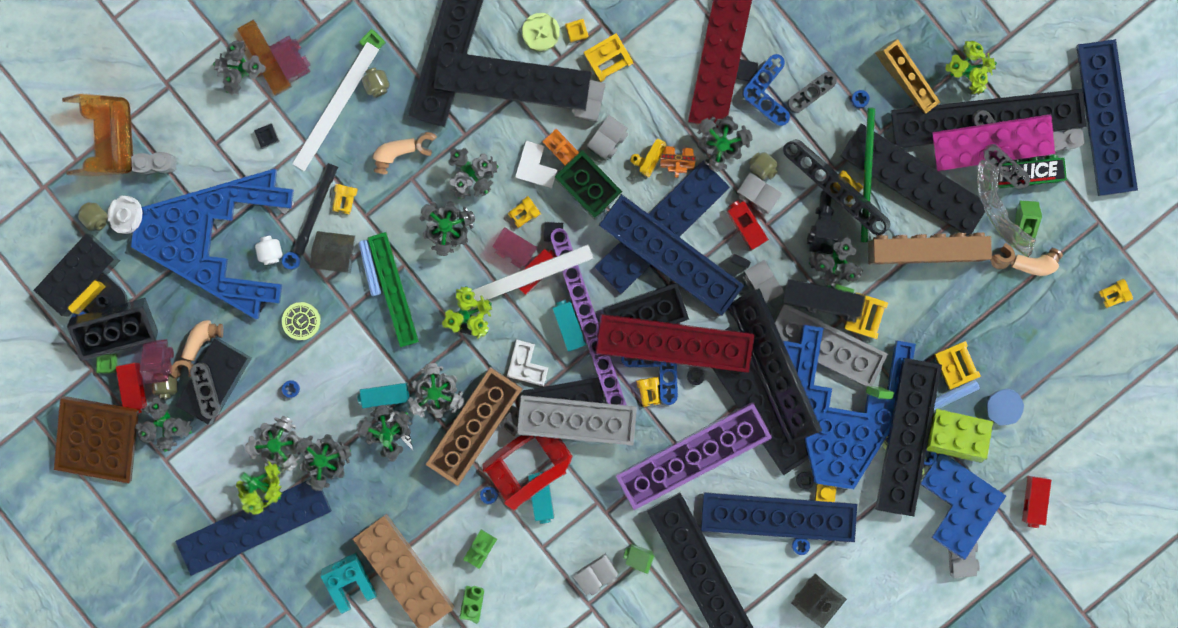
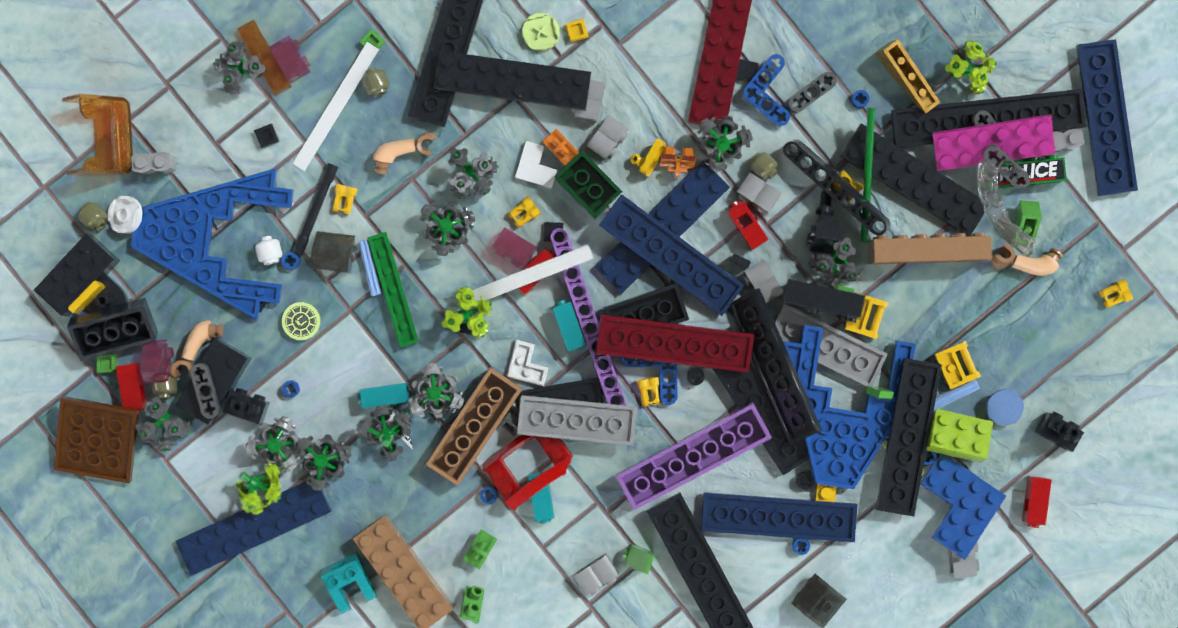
(246, 406): none -> black brick
(604, 52): yellow plate -> none
(1059, 431): none -> black brick

